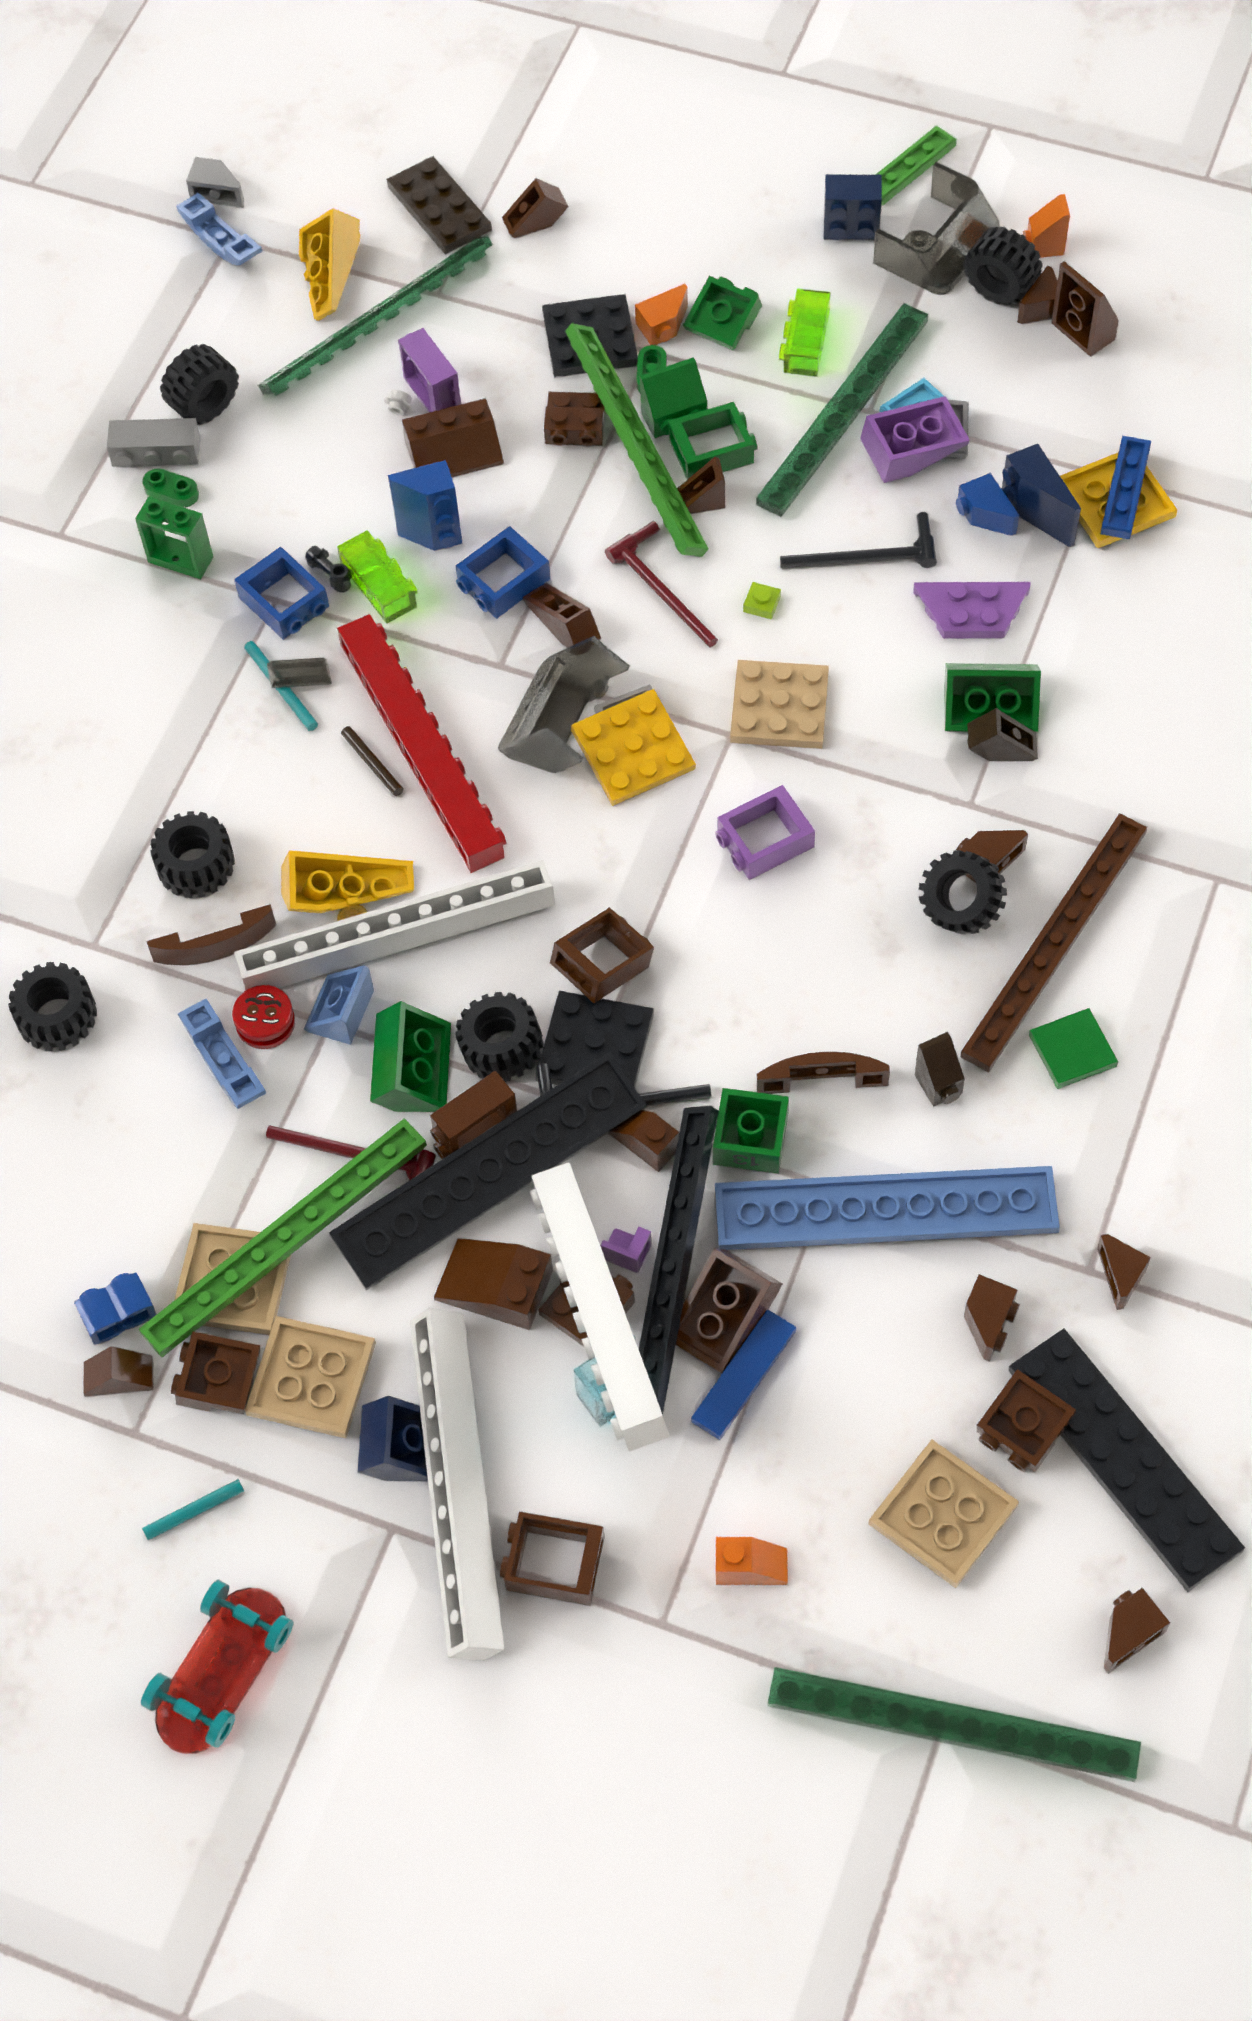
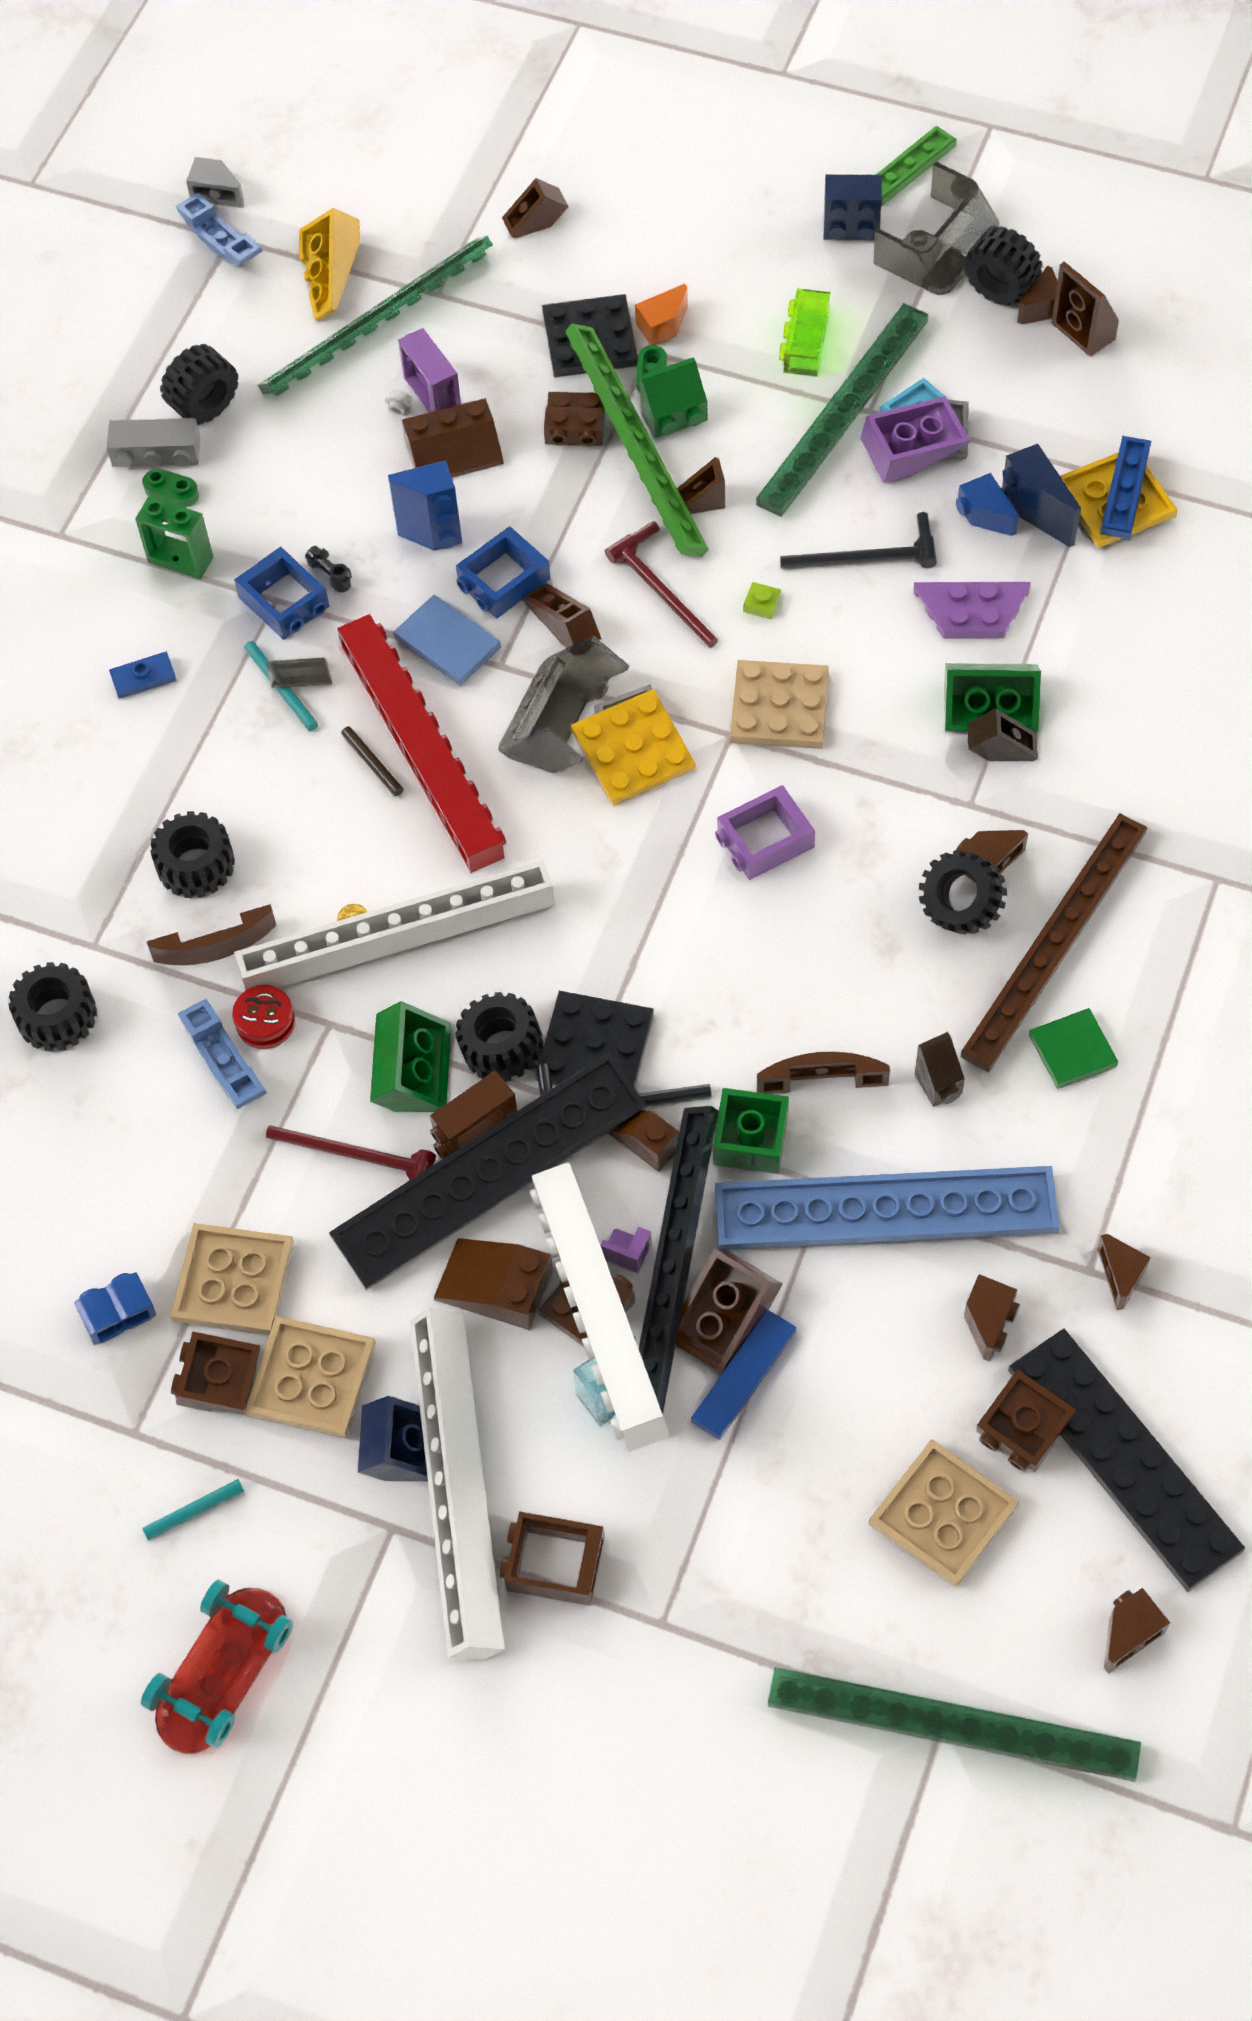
(117, 1372): reddish brown slope -> none
(142, 674): none -> blue plate
(282, 1238): bright green plate -> none
(334, 881): yellow wedge -> none
(341, 1004): medium blue slope -> none
(378, 576): clear neon green brick -> none
(439, 205): dark brown plate -> none
(447, 639): none -> medium blue tile
(585, 974): reddish brown window -> none
(708, 420): green window -> none
(723, 312): green plate -> none
(750, 1562): orange slope -> none
(1049, 228): orange slope -> none

